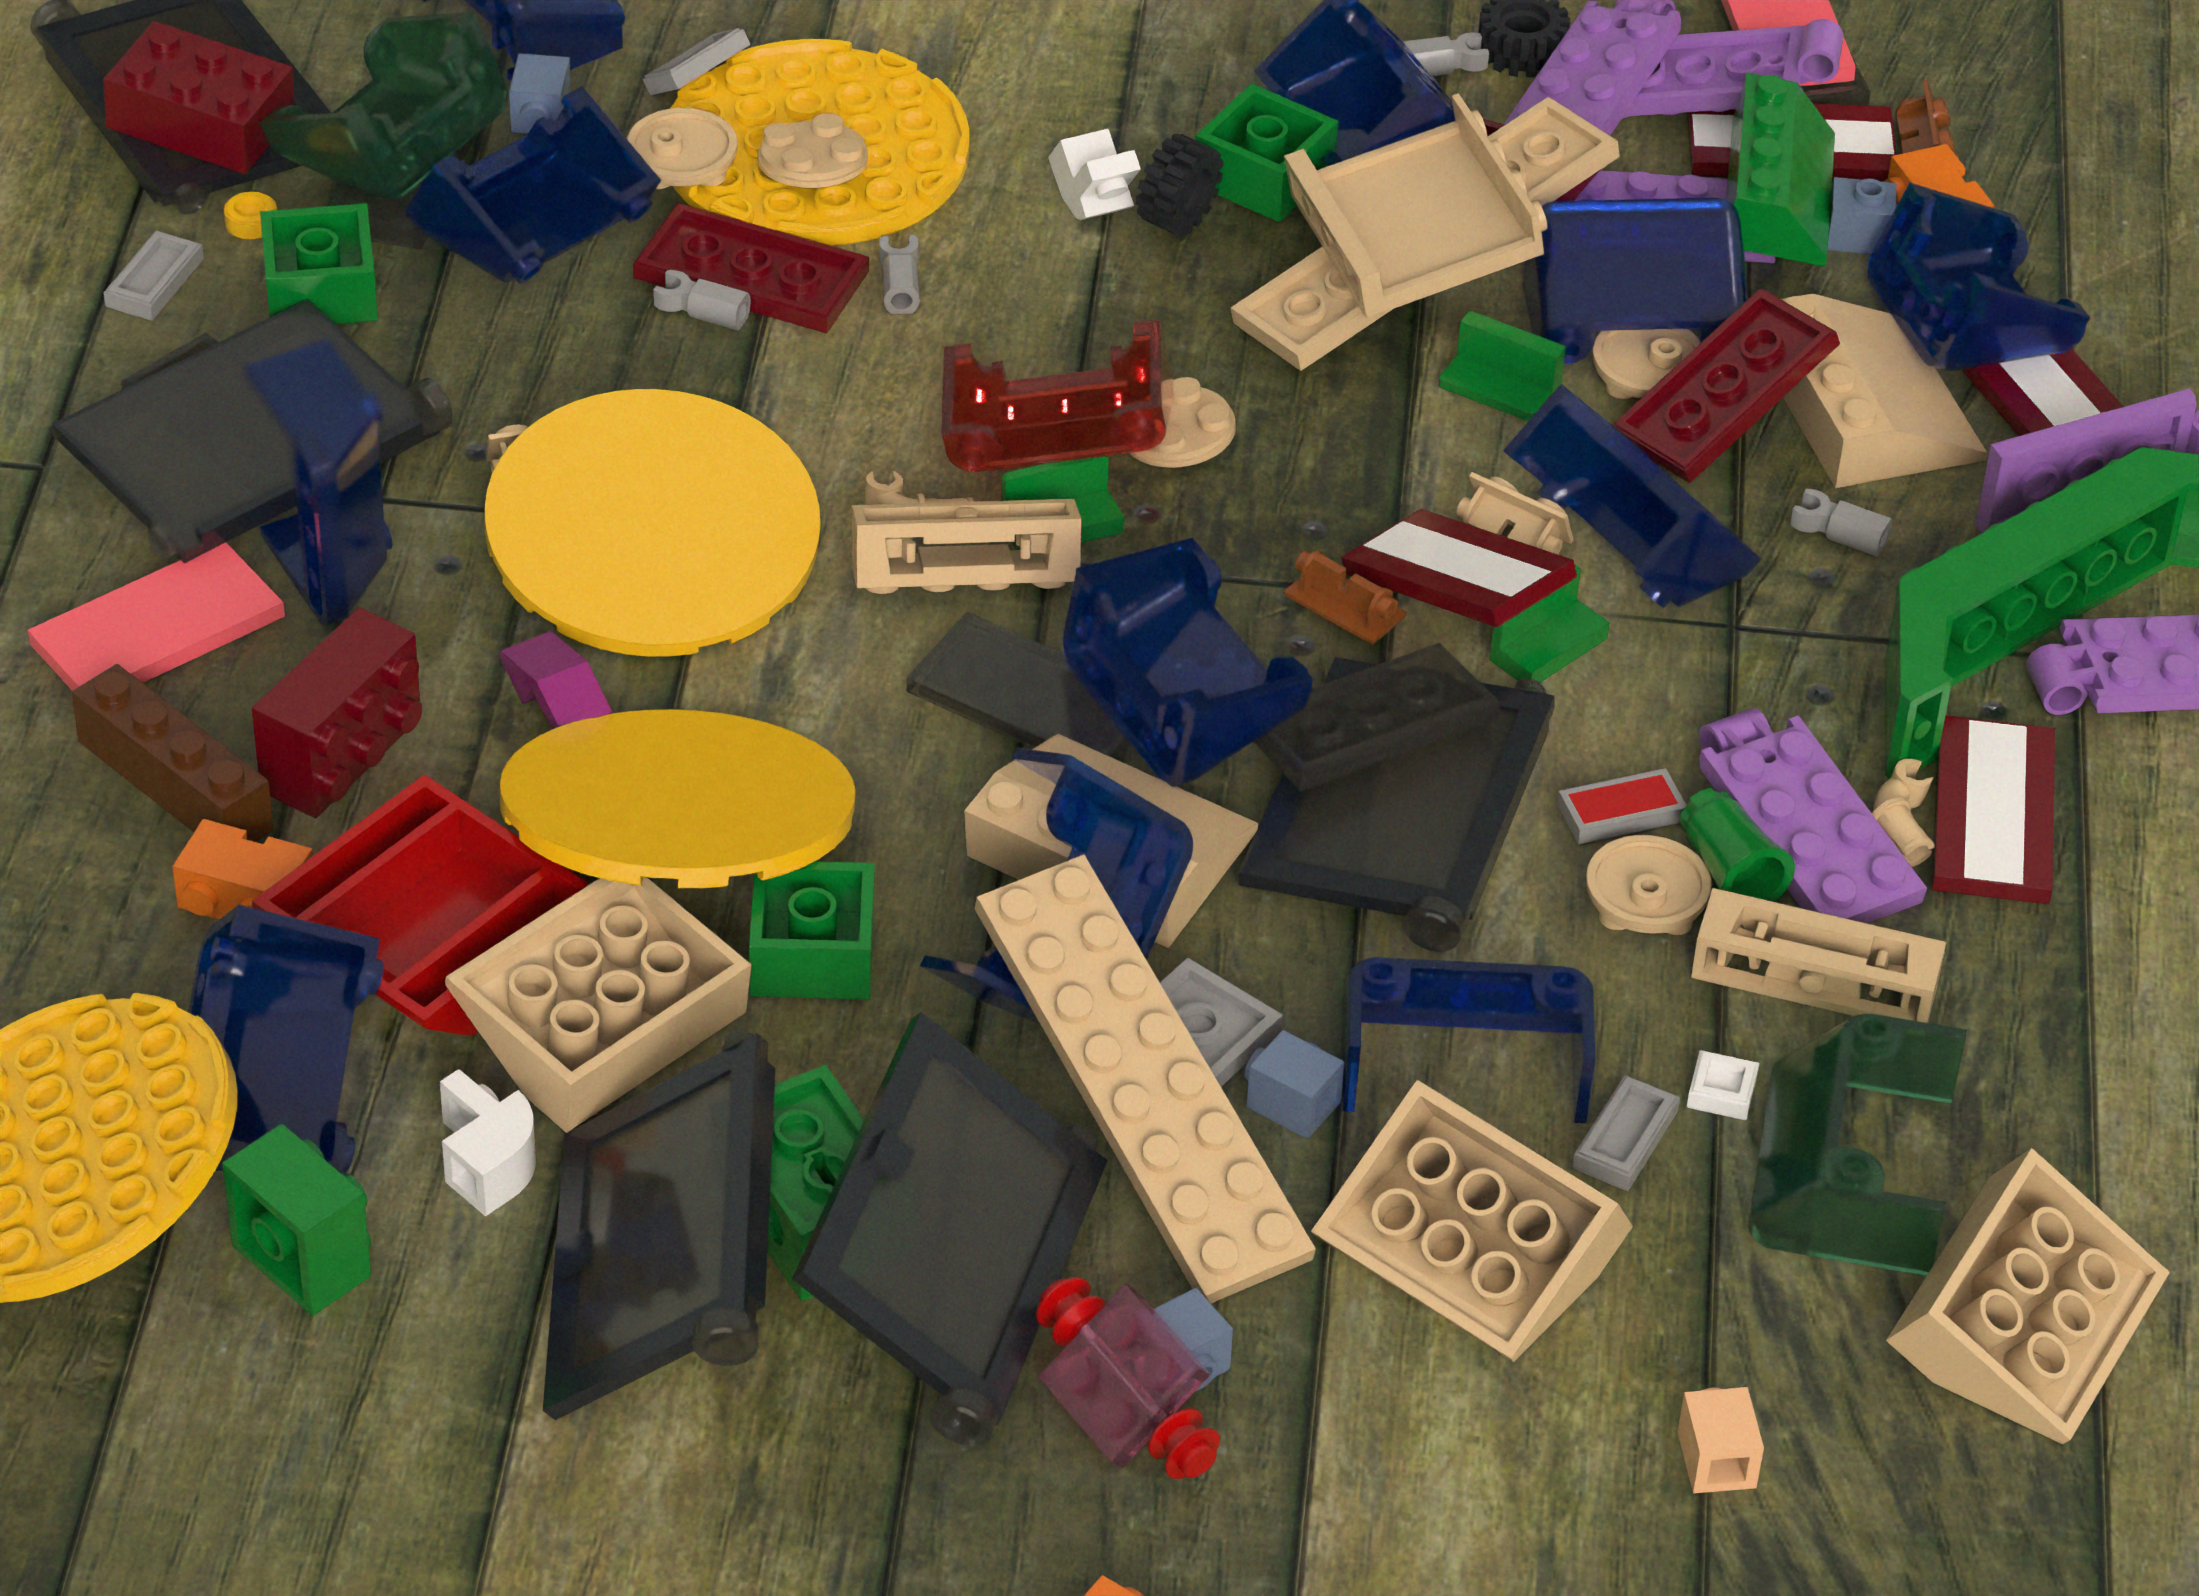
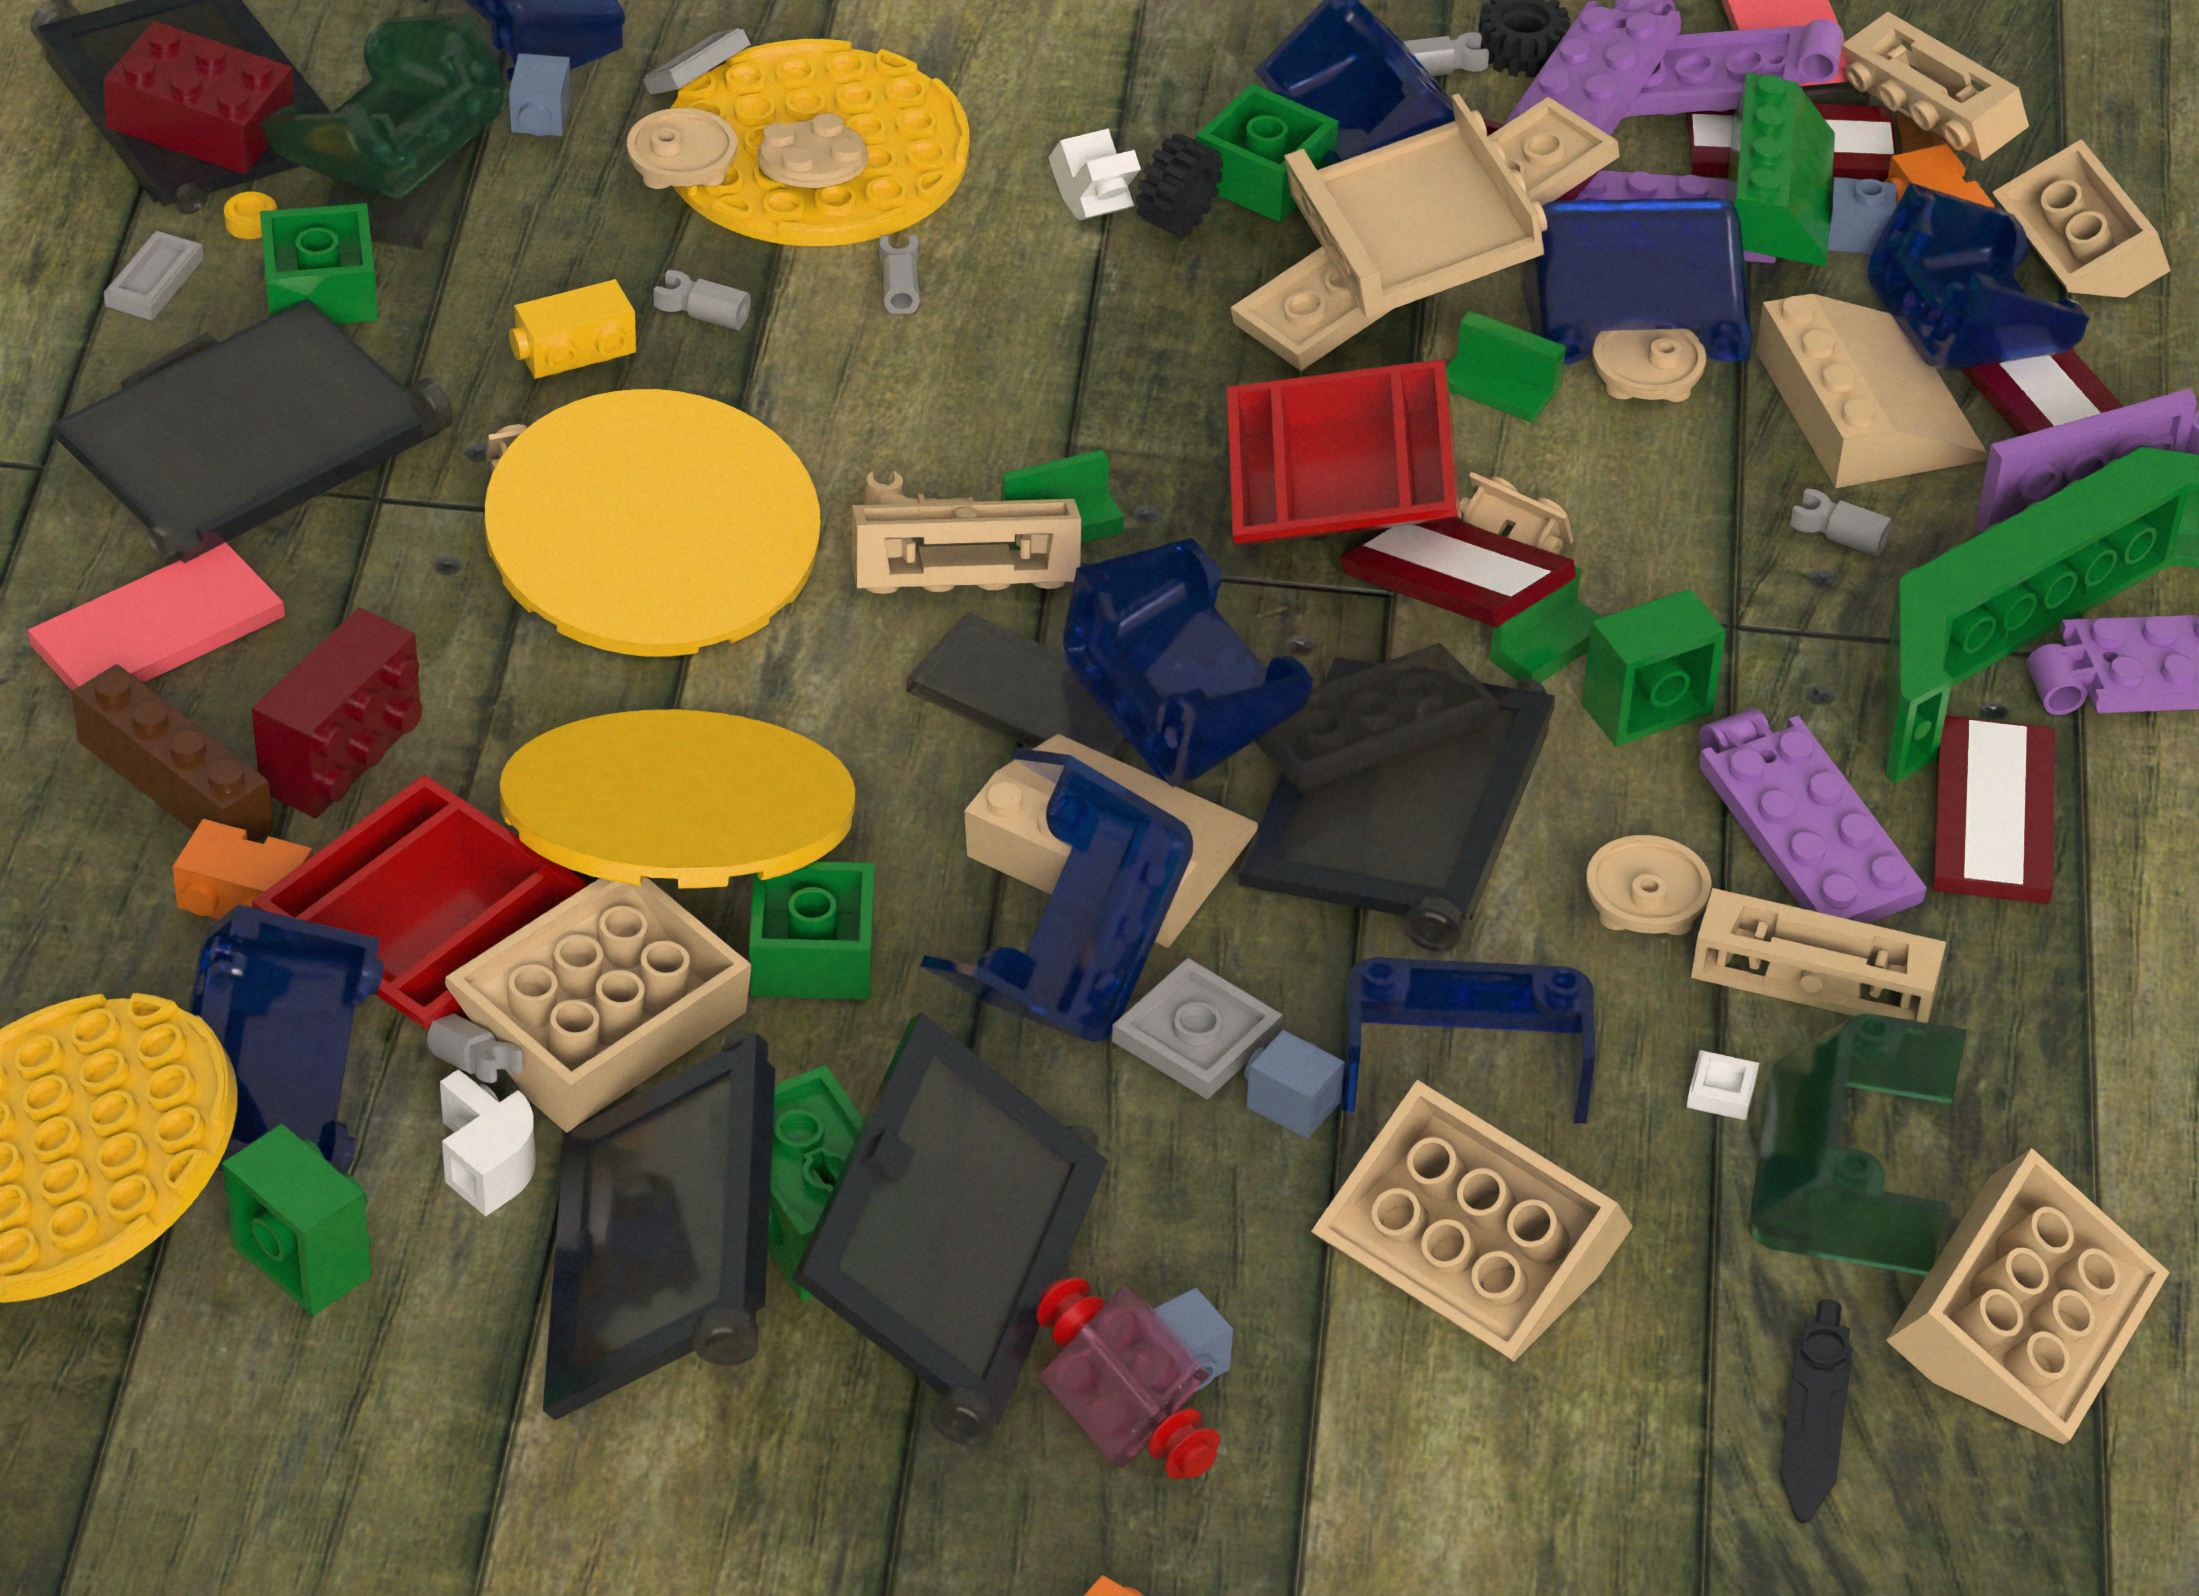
(340, 526): clear blue windscreen -> none
(472, 1048): none -> light grey bar
(536, 193): clear blue windscreen -> none
(556, 677): magenta slope -> none
(573, 329): none -> yellow brick
(780, 271): dark red tile -> none
(1059, 416): clear red windscreen -> none
(1144, 1080): tan plate -> none
(1197, 427): tan piece -> none
(1342, 453): none -> red slope
(1349, 603): dark orange hinge -> none
(1621, 806): tile -> none
(1626, 1133): light grey tile -> none
(1629, 501): clear blue windscreen -> none
(1652, 667): none -> green brick
(1720, 1440): light nougat brick -> none
(1726, 384): dark red tile -> none
(1735, 847): green plant -> none
(1816, 1411): none -> black piece
(1893, 811): tan piece -> none
(1934, 86): none -> tan brick
(2084, 225): none -> tan slope

